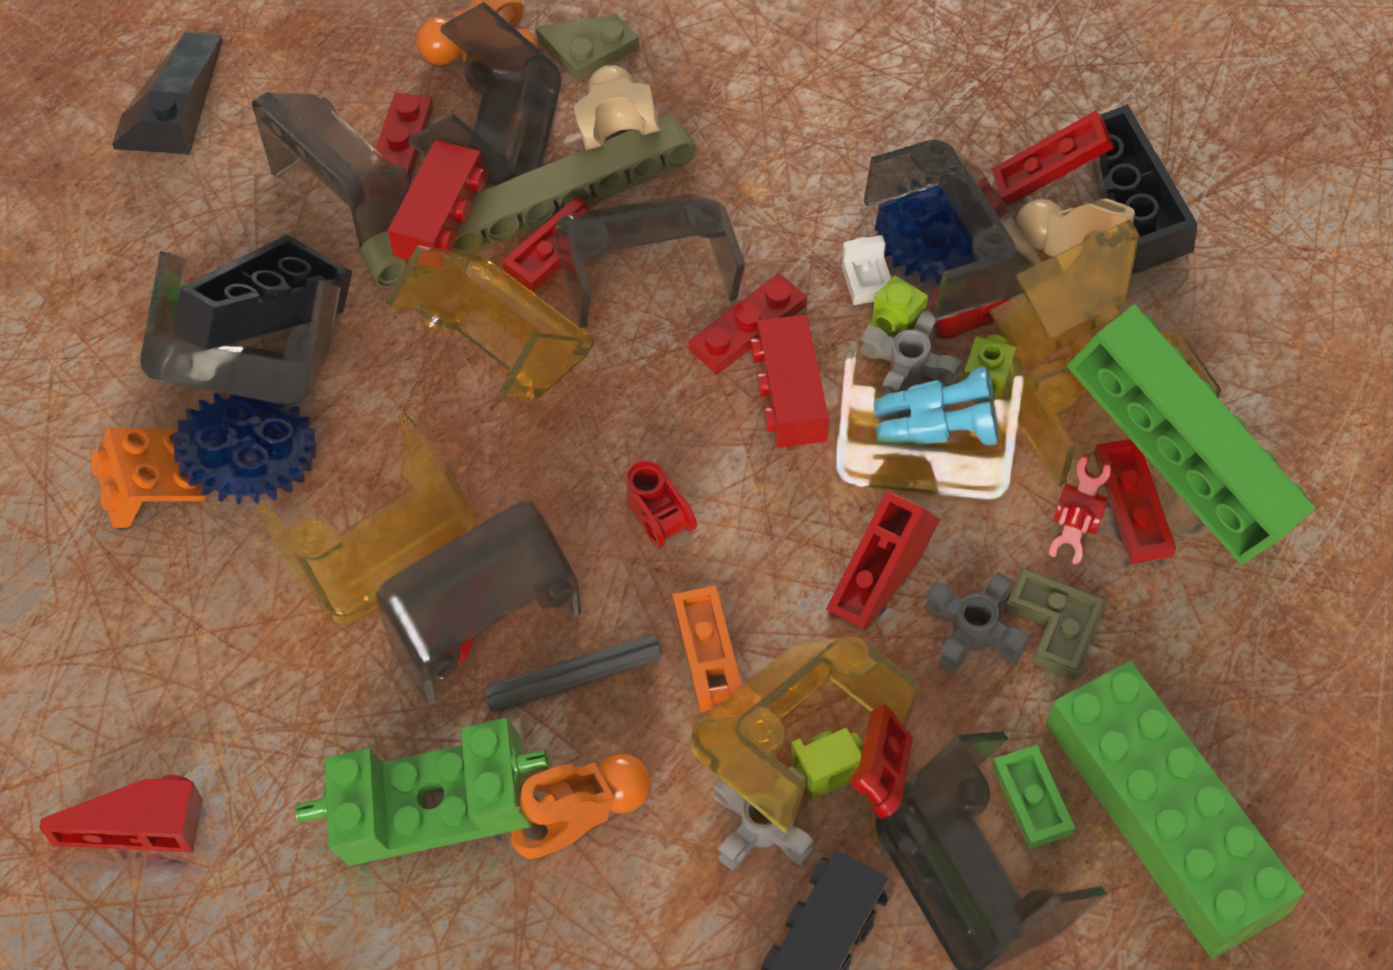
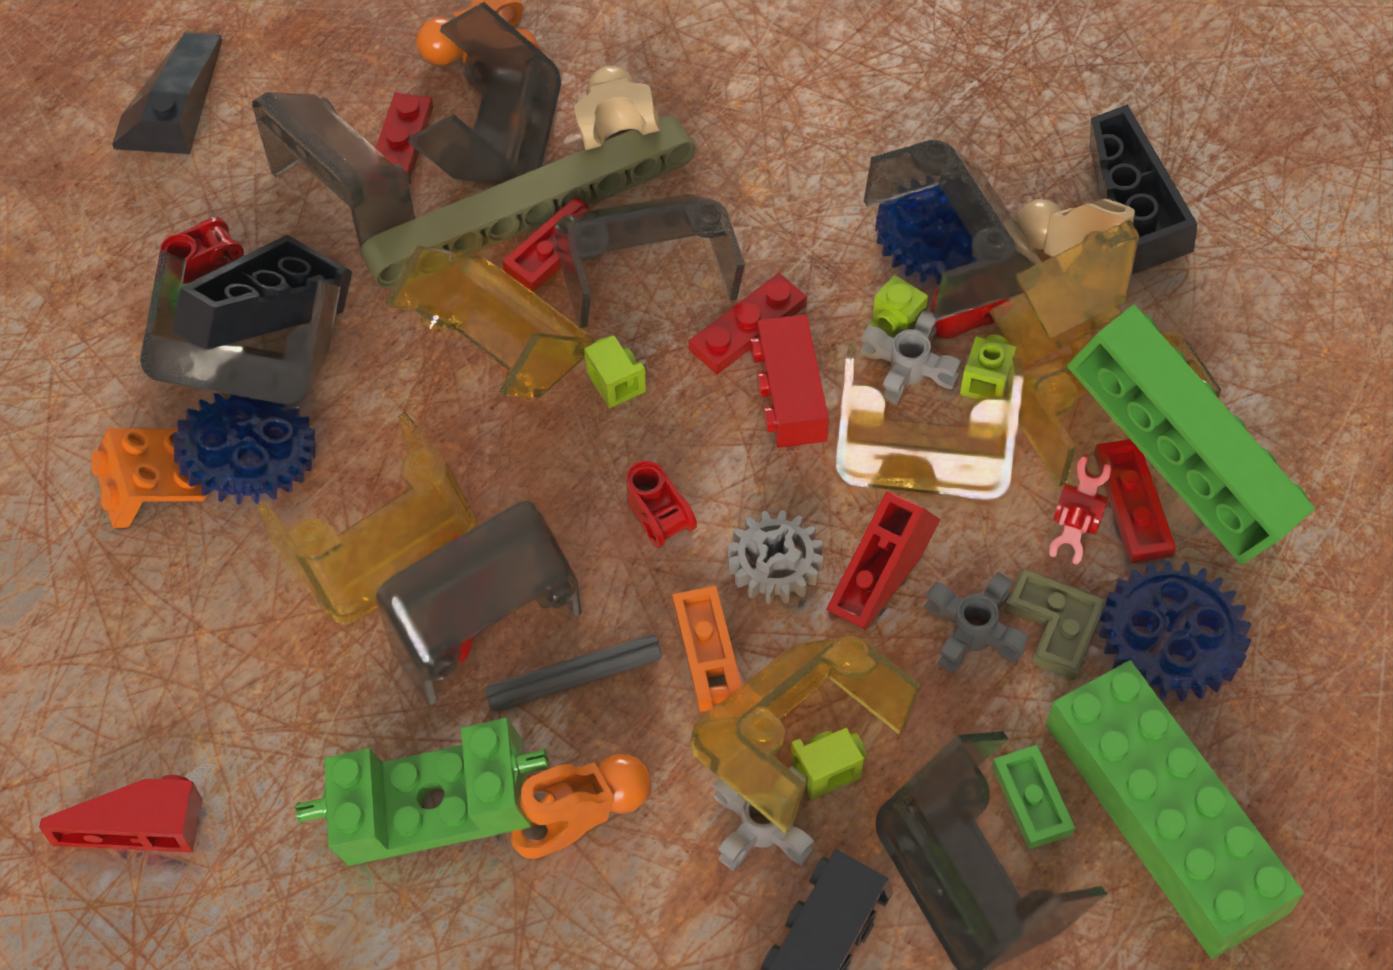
(203, 249): none -> red piece
(438, 200): red brick -> none
(587, 43): olive wing -> none
(614, 371): none -> lime brick
(775, 571): none -> light grey gear
(865, 268): white bracket -> none
(883, 762): red plate -> none
(927, 413): medium azure piece -> none
(1052, 158): red plate -> none
(1208, 655): none -> clear blue gear

